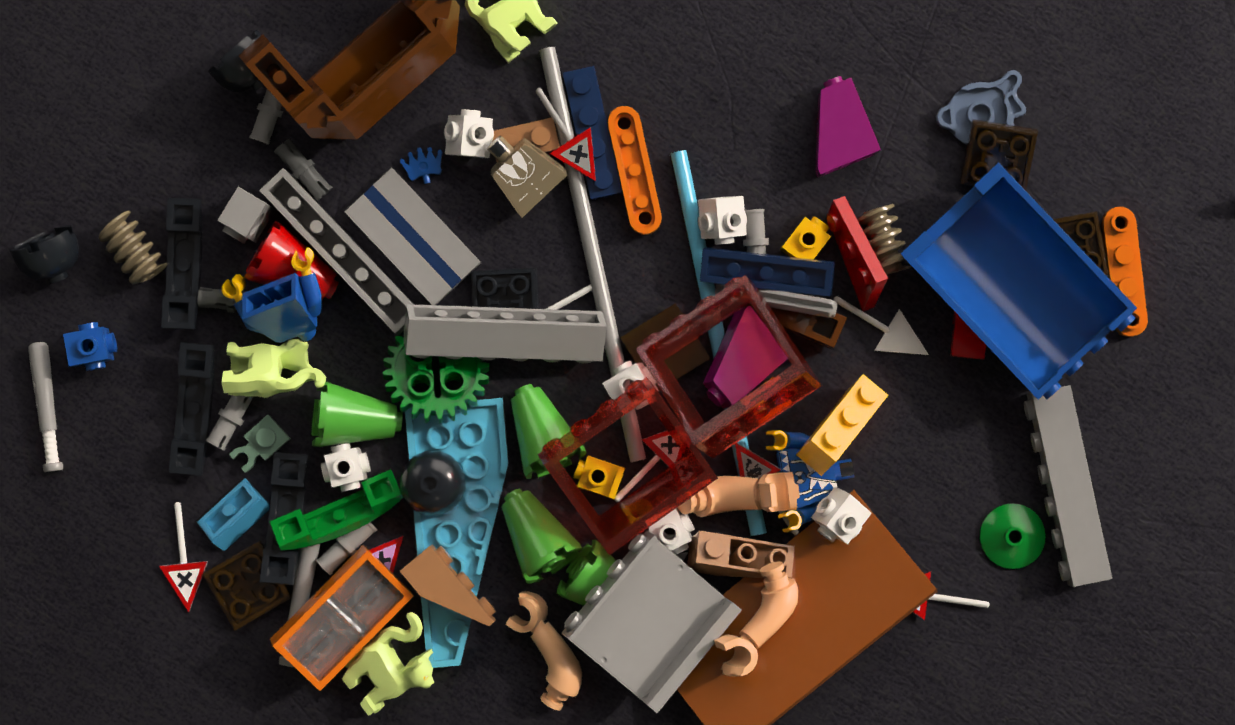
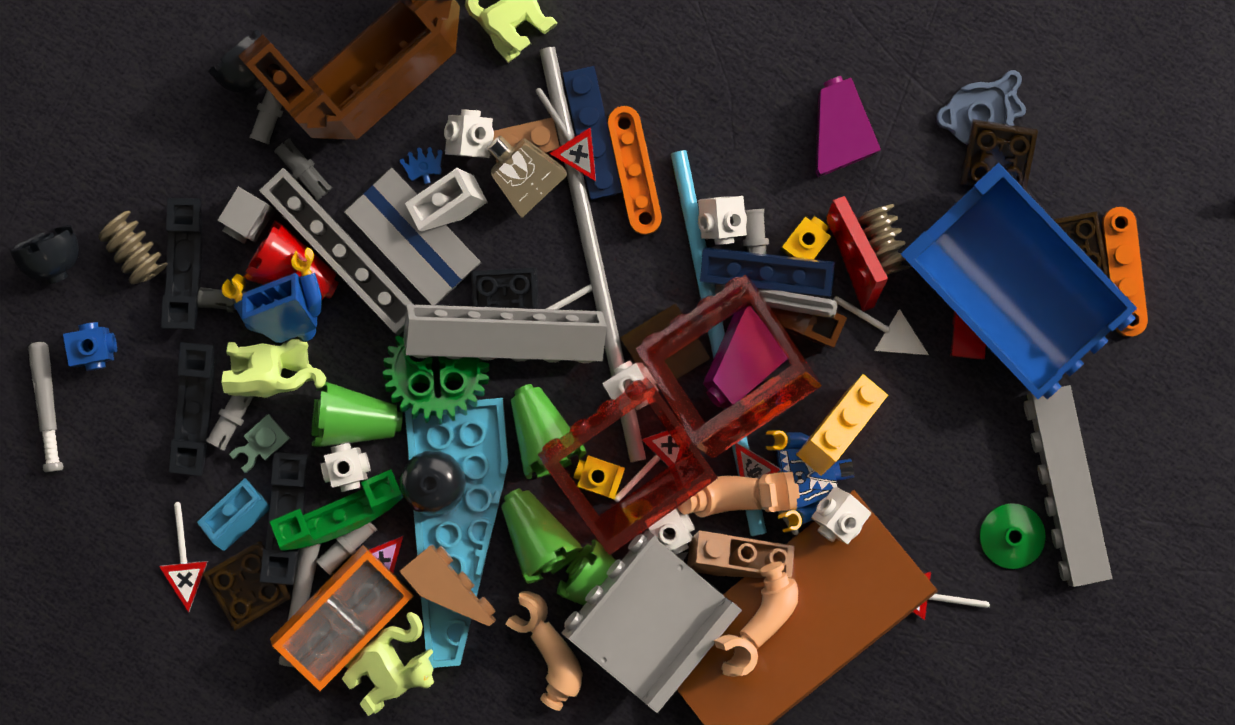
(446, 200): none -> white slope

